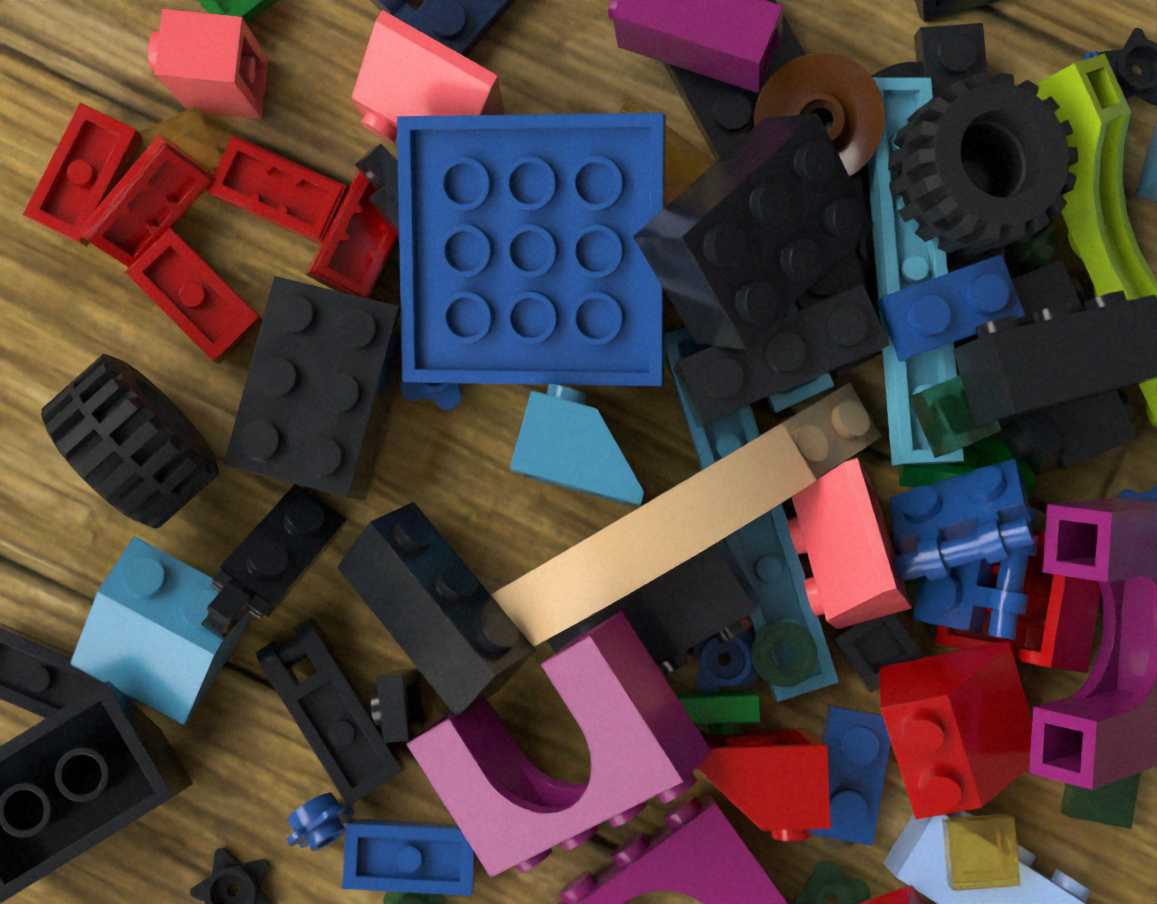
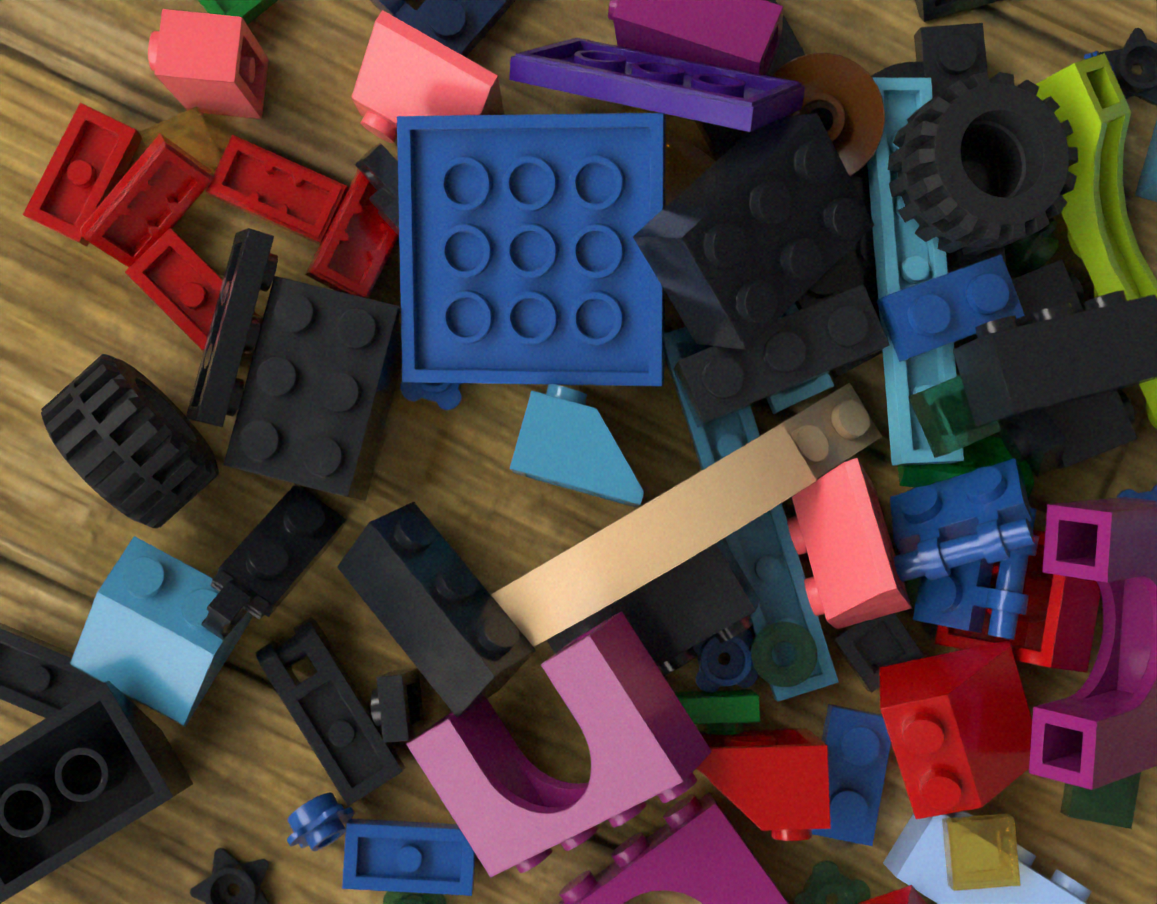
(233, 328): none -> black plate
(659, 83): none -> dark purple tile

